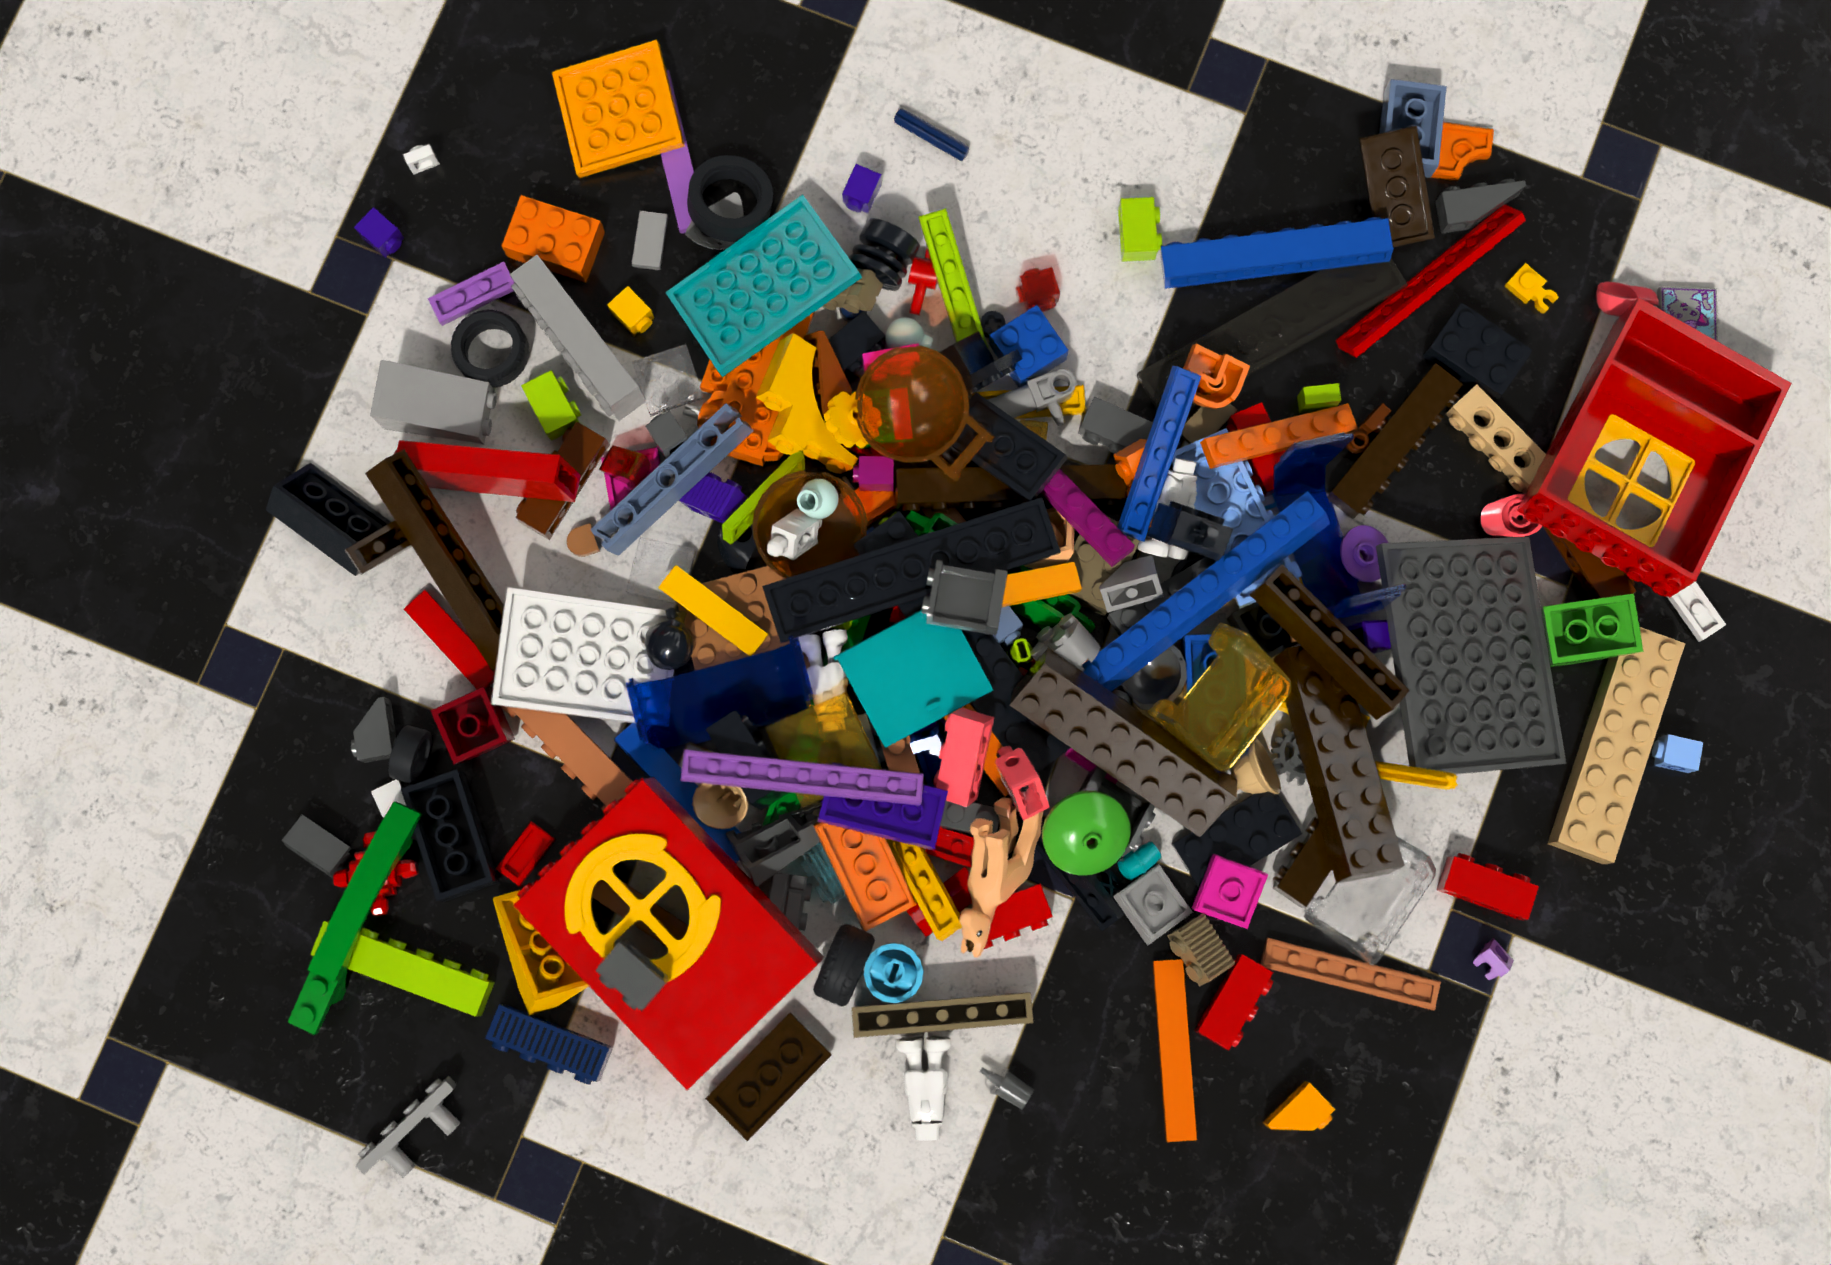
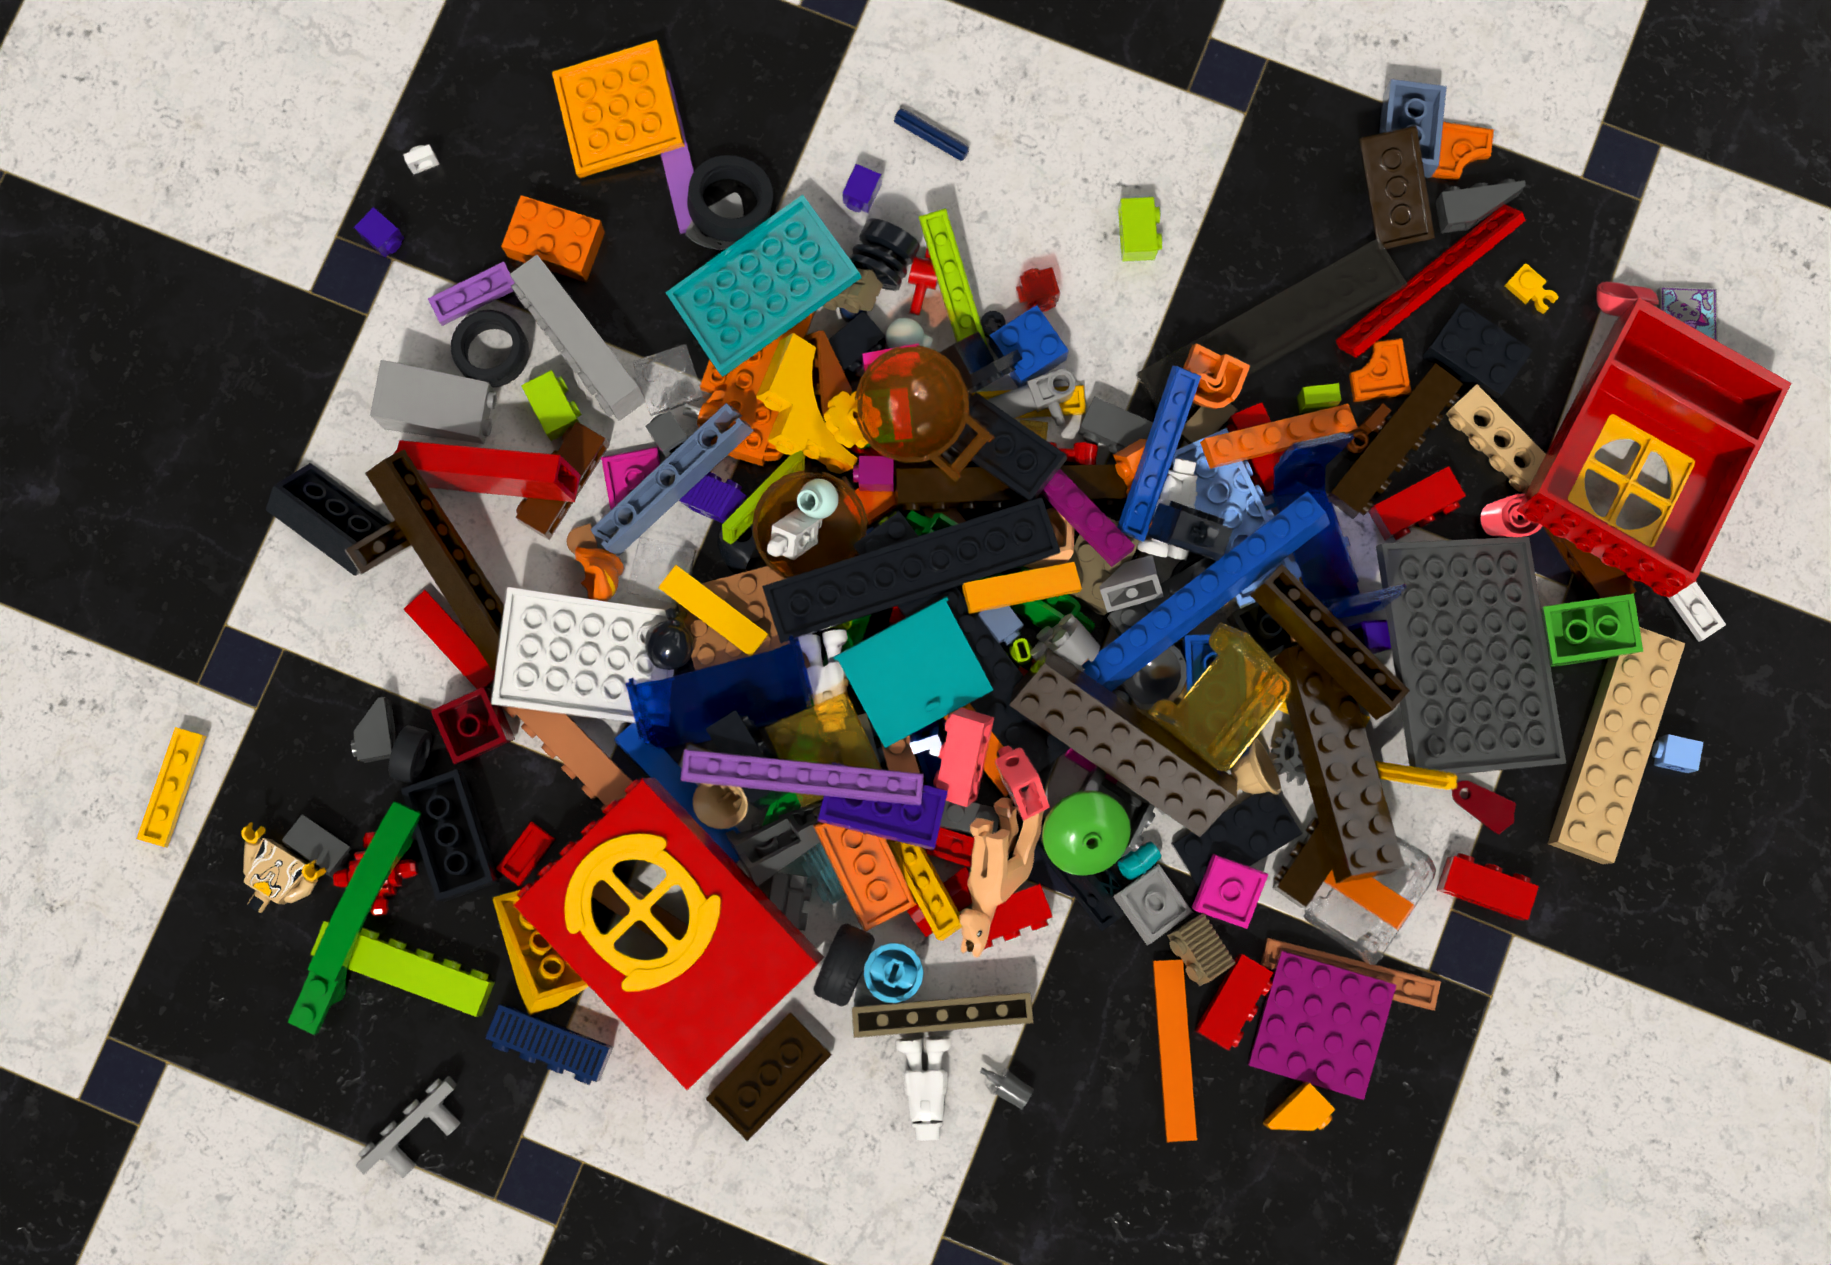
(171, 787): none -> yellow plate
(275, 871): none -> tan torso
(387, 794): white tile -> none
(601, 572): none -> orange hair
(626, 465): clear red slope -> none
(631, 311): yellow brick -> none
(632, 975): dark grey brick -> none
(650, 240): light grey tile -> none
(965, 598): dark grey panel -> none
(1081, 453): none -> red leg
(1276, 253): blue brick -> none
(1322, 1024): none -> magenta plate
(1362, 540): medium lavender dish -> none
(1375, 899): none -> orange tile
(1383, 375): none -> orange tile
(1417, 504): none -> red brick
(1485, 806): none -> dark red piece
(1496, 958): medium lavender tile -> none

